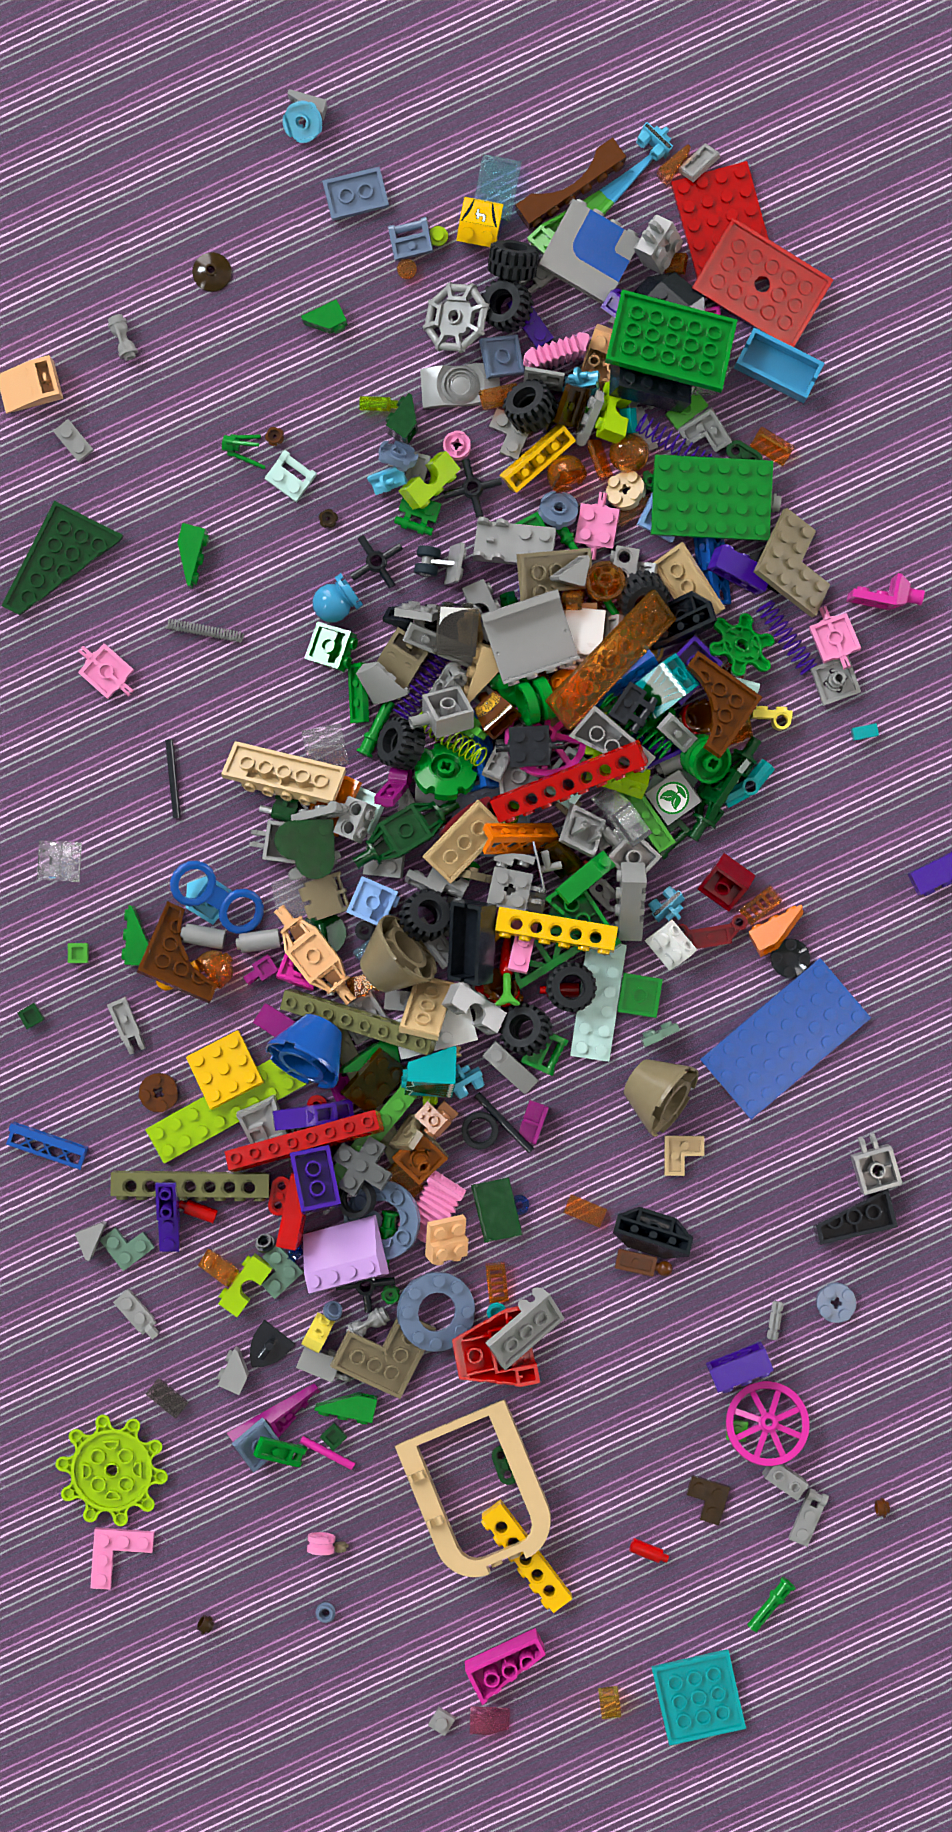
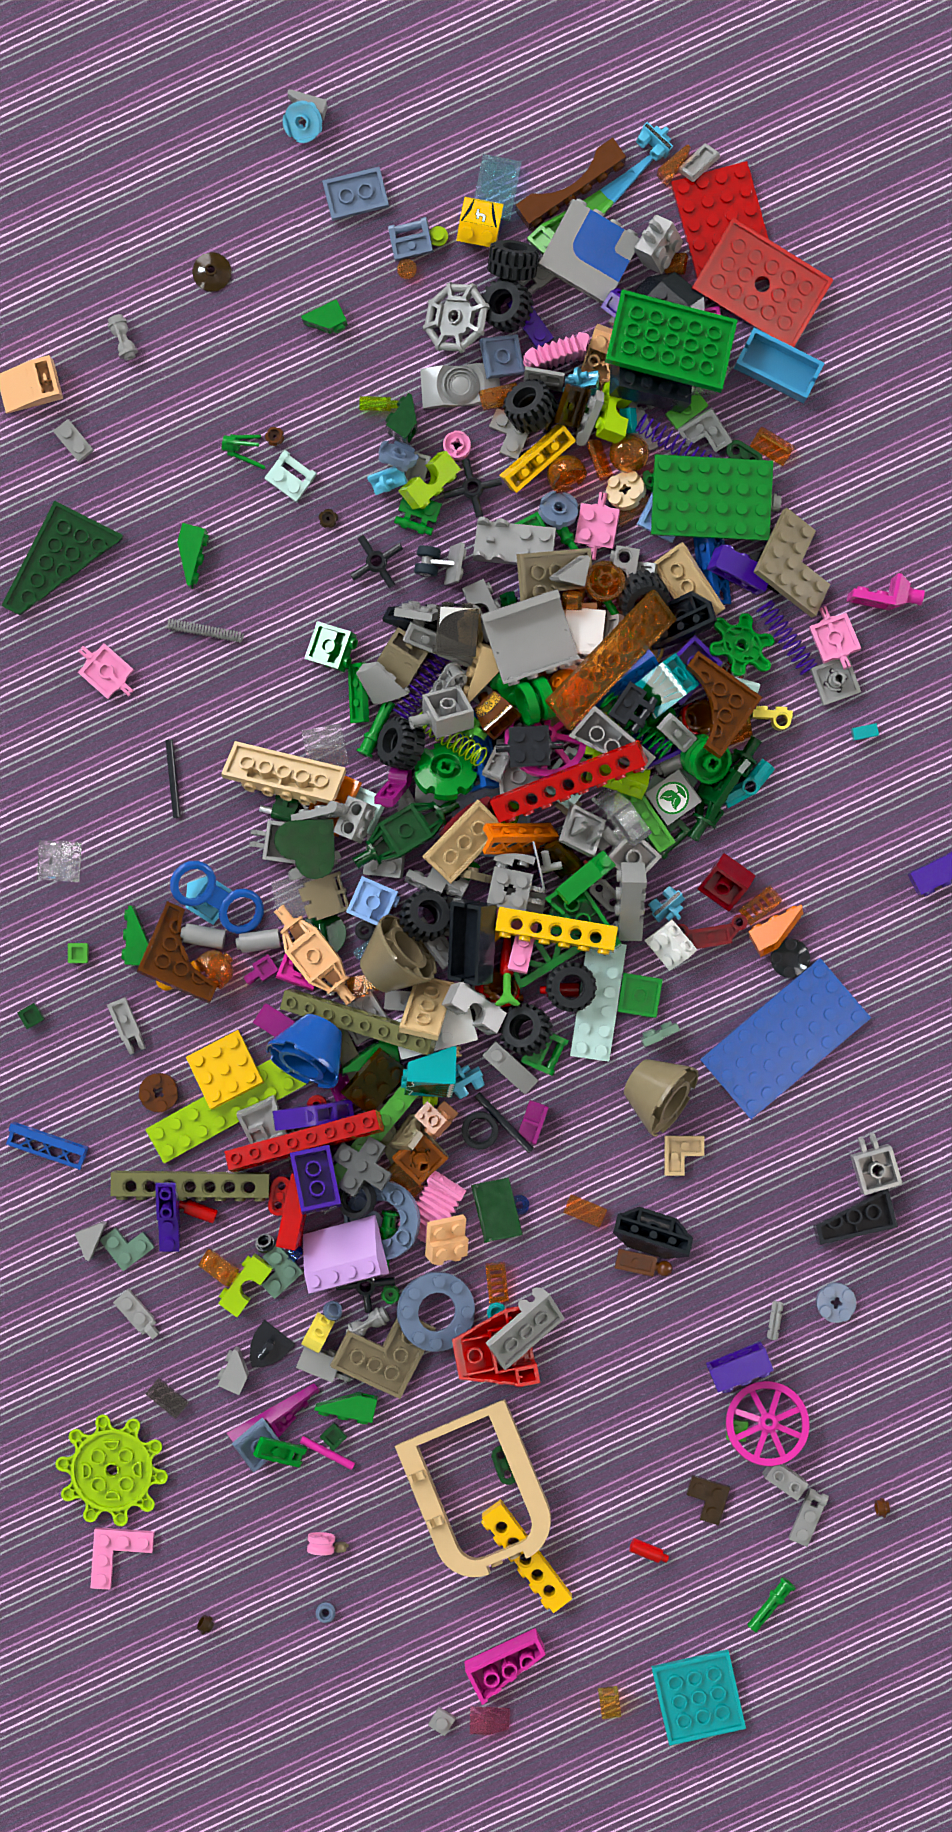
(334, 601): dark azure tile -> none

